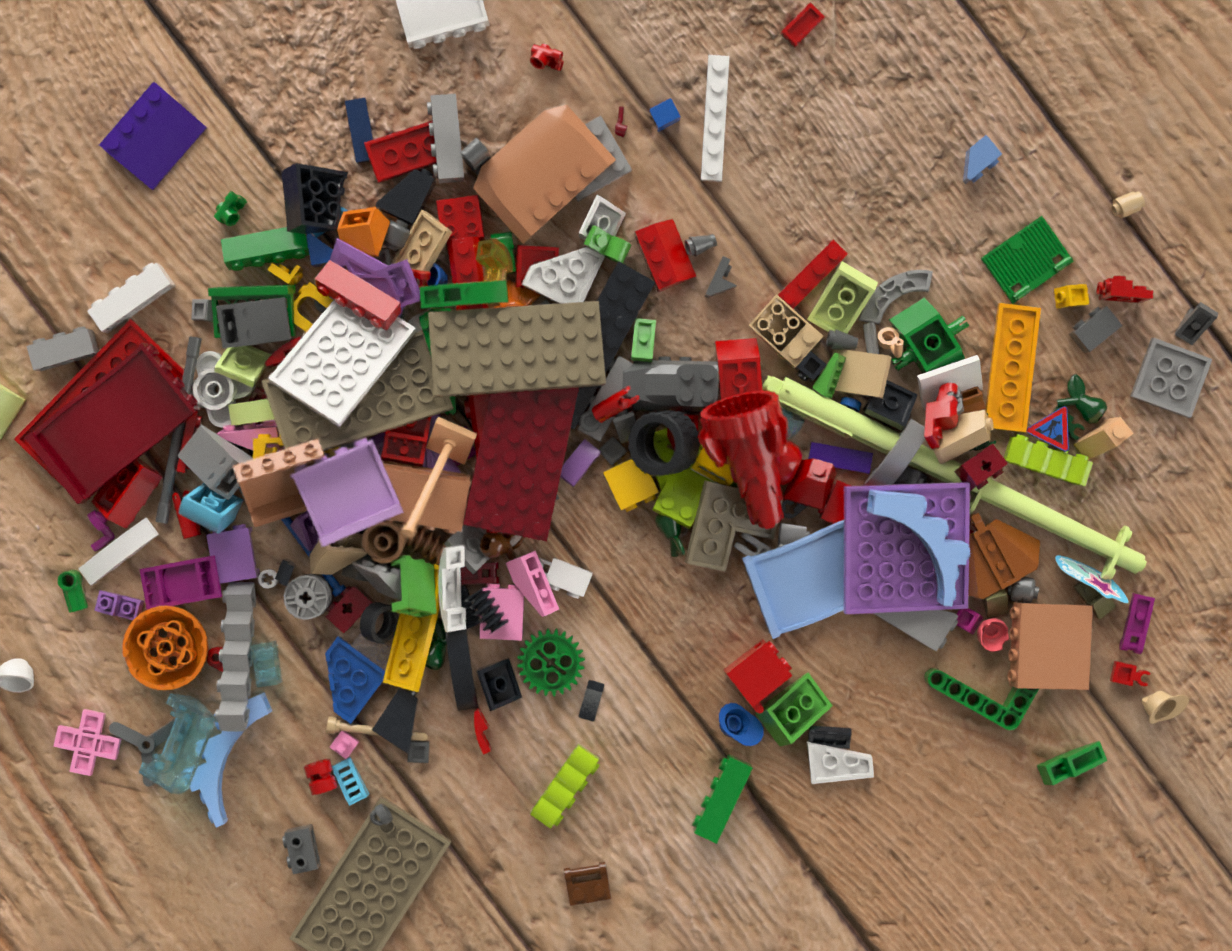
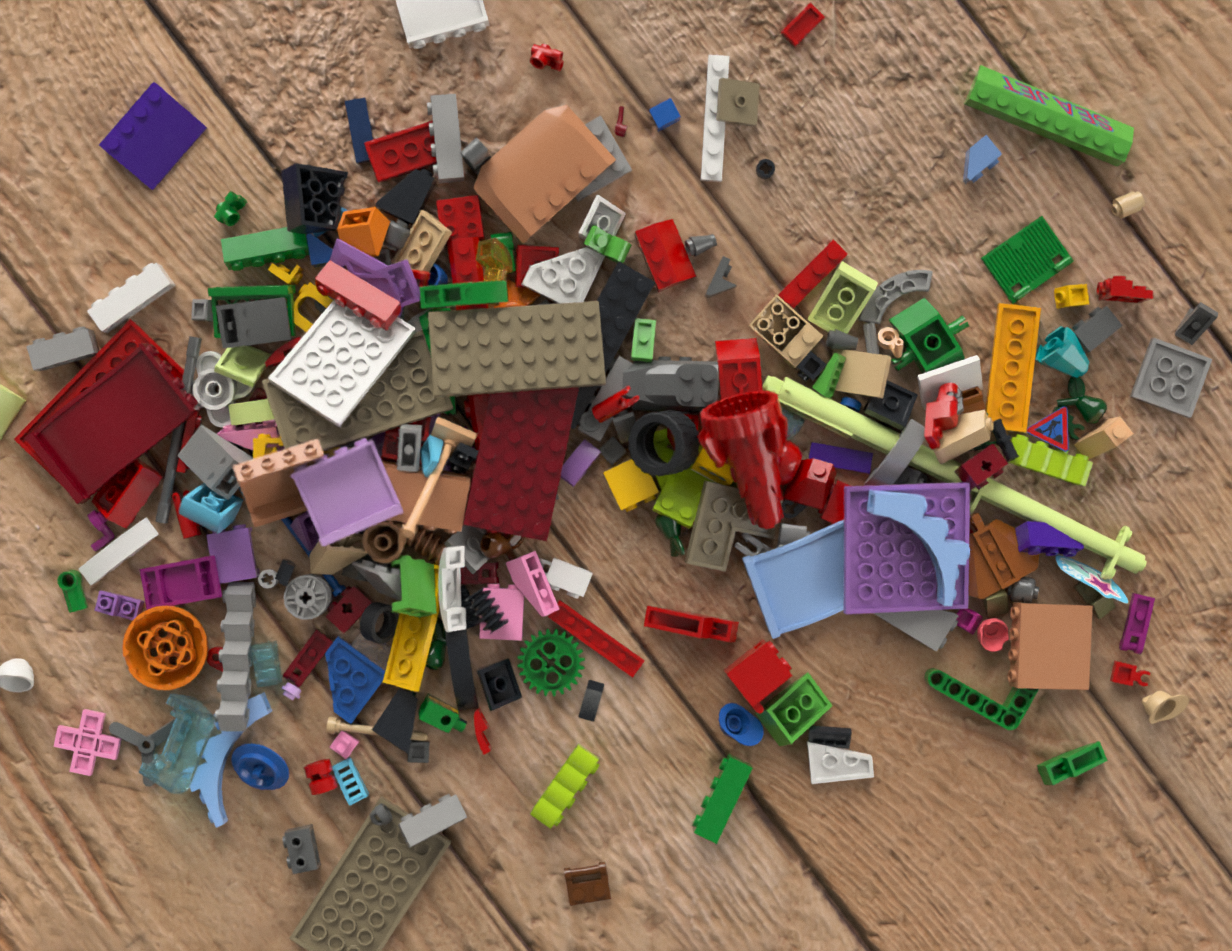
(260, 767): none -> blue piece
(291, 691): none -> lavender plate
(308, 658): none -> dark red plate
(409, 447): none -> light grey brick
(430, 454): none -> medium azure slope
(431, 820): none -> light grey brick
(434, 709): none -> green torso
(462, 458): none -> black slope
(597, 639): none -> red plate
(691, 624): none -> red slope
(737, 102): none -> dark tan plate
(760, 173): none -> black bush
(1004, 441): none -> black pin
(1043, 538): none -> dark purple slope
(1050, 116): none -> bright green slope
(1063, 353): none -> teal cone

